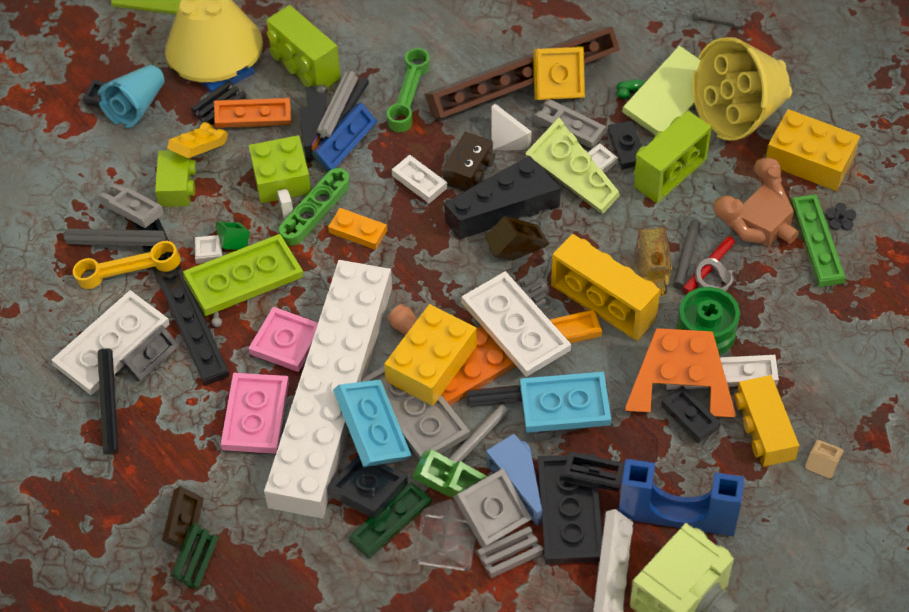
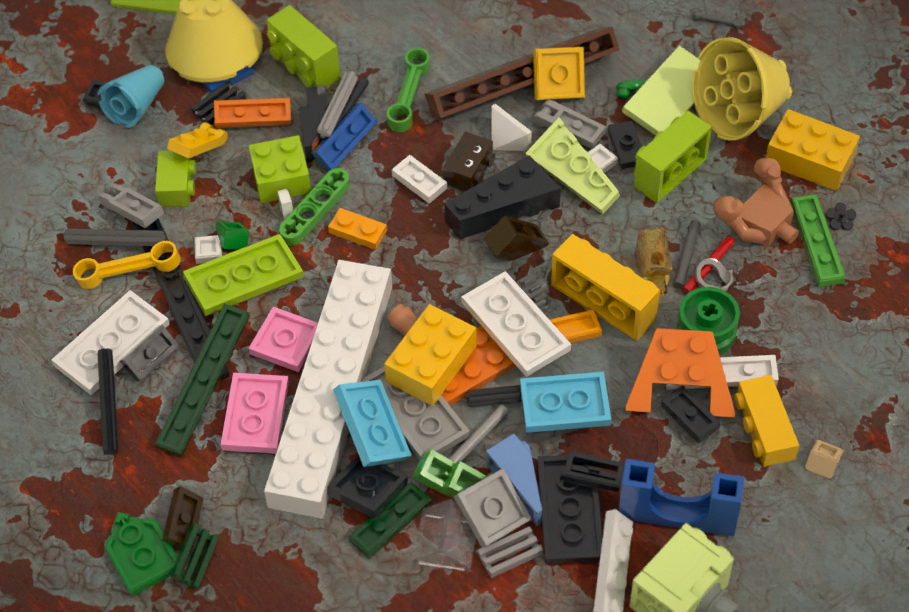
(139, 552): none -> green tile
(202, 380): none -> dark green tile

